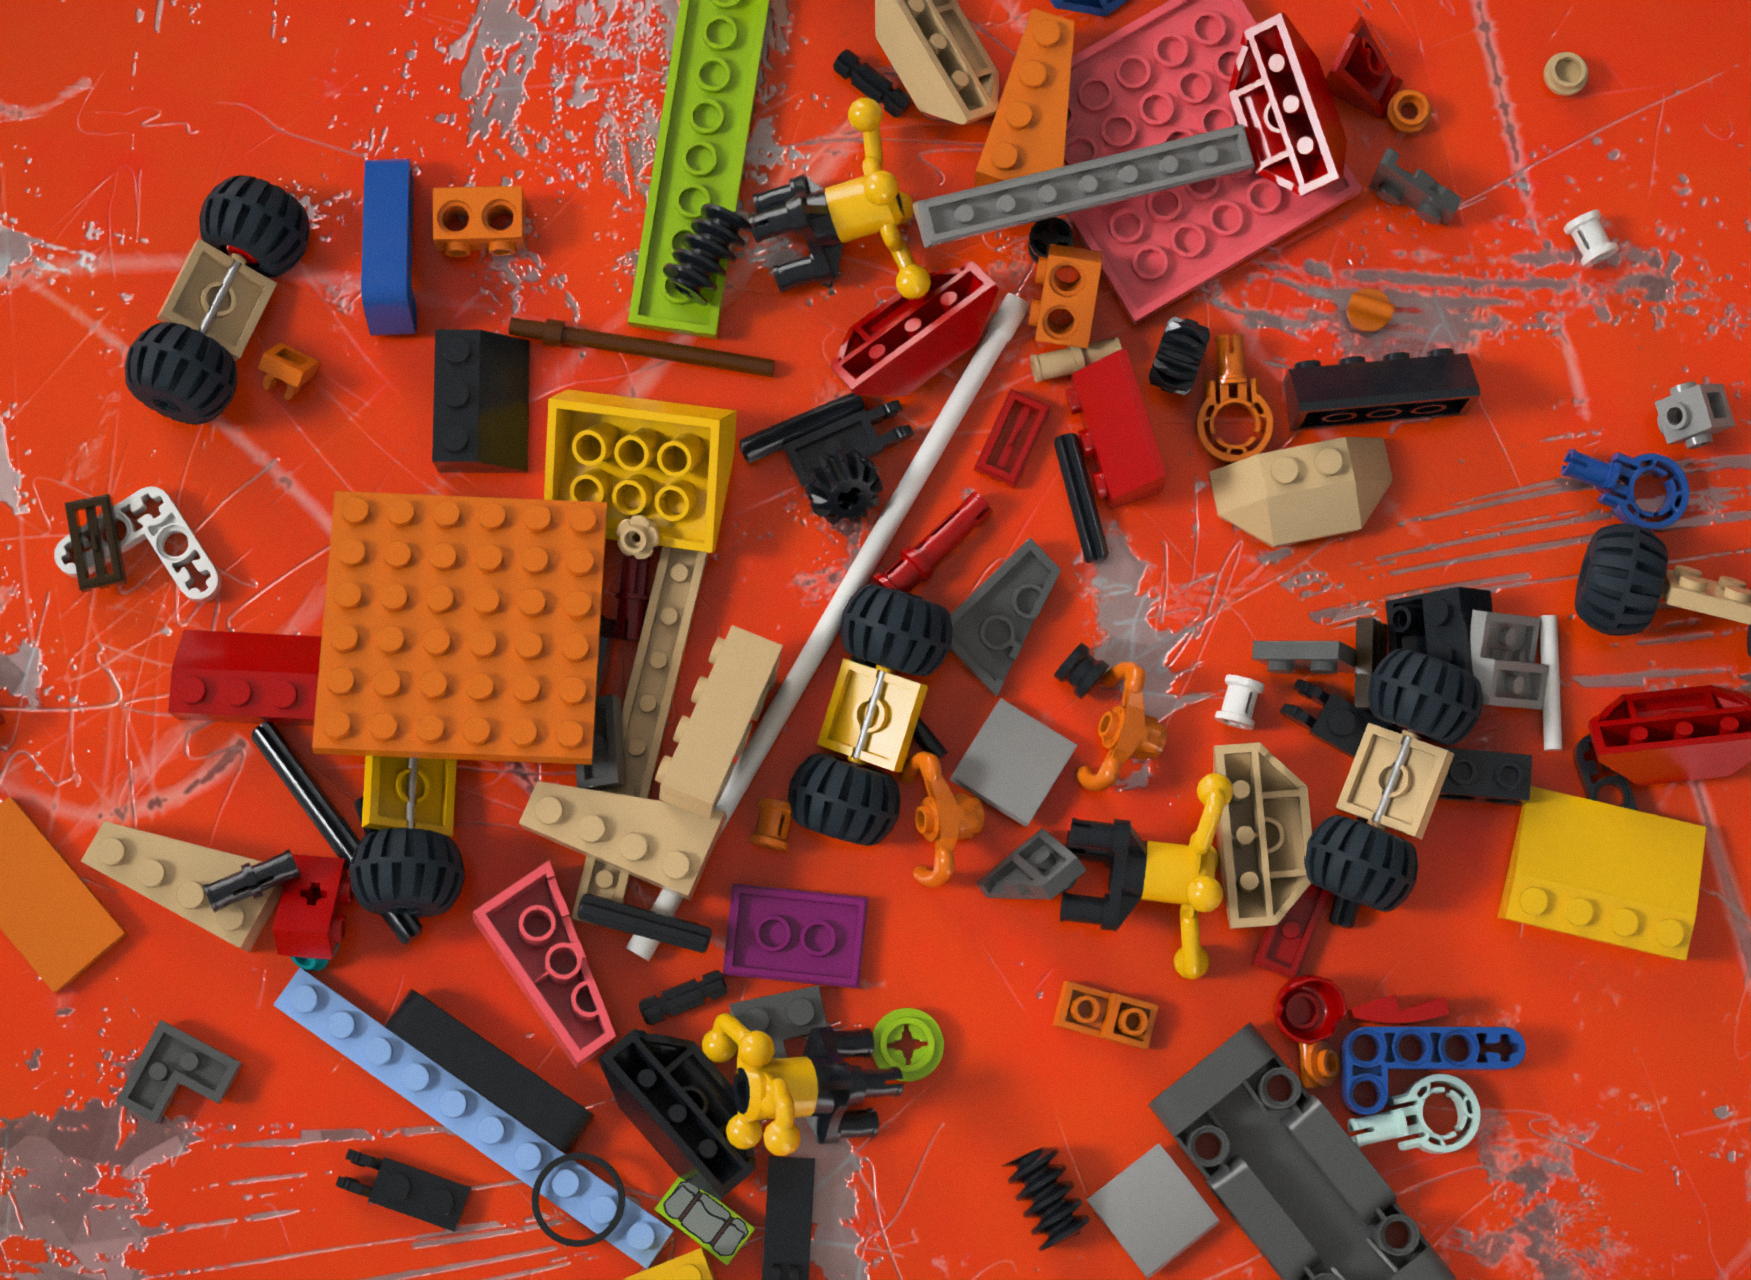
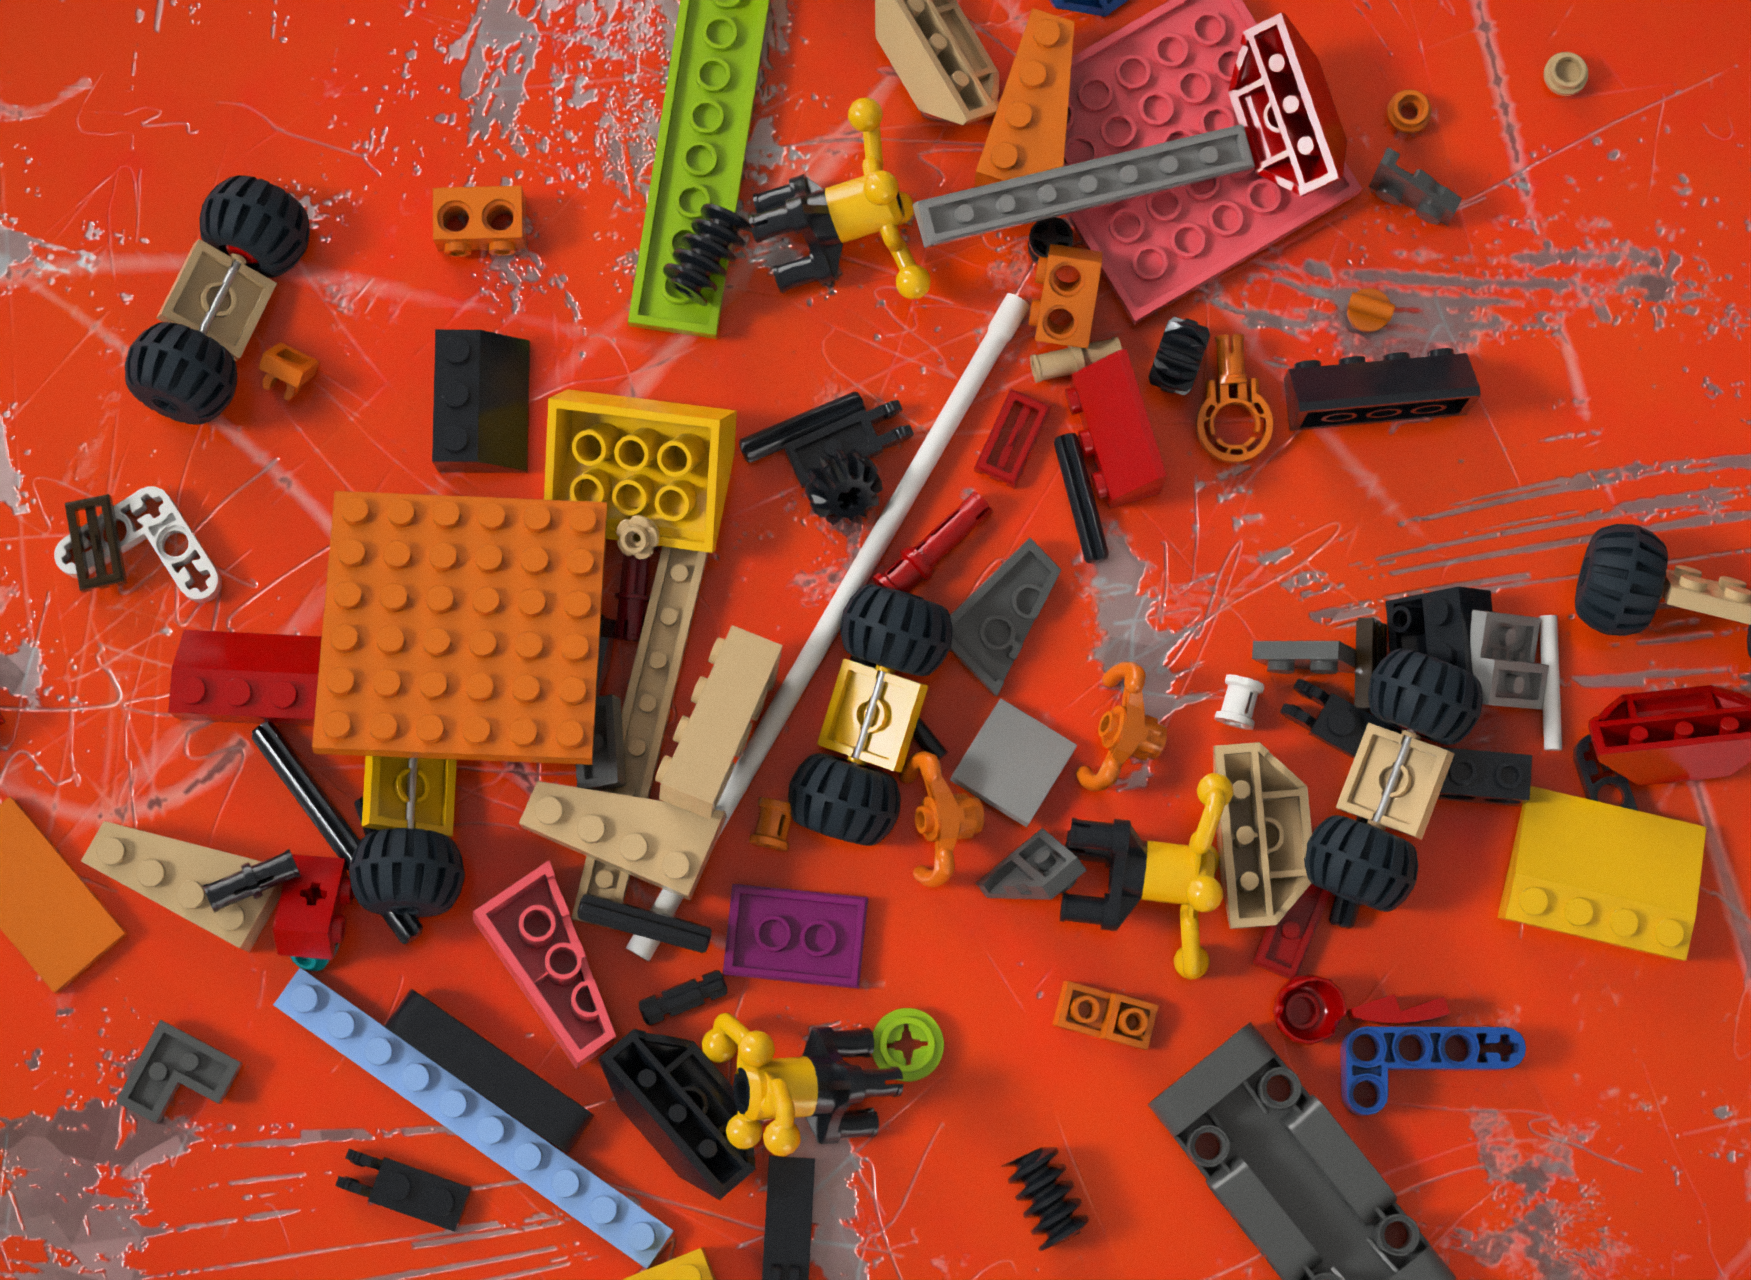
(388, 247): blue beam -> none
(535, 1199): black piece -> none
(555, 333): reddish brown bar -> none
(705, 1220): tile -> none
(782, 1015): dark grey plate -> none
(871, 83): black axle -> none
(916, 338): red wedge -> none
(1081, 670): black wheel -> none
(1153, 1211): light grey slope -> none
(1303, 490): tan wedge -> none
(1318, 1064): orange plate -> none
(1362, 73): red slope -> none
(1394, 1124): light aqua pin -> none
(1591, 238): white bush -> none
(1621, 496): blue pin -> none
(1694, 414): light grey brick -> none

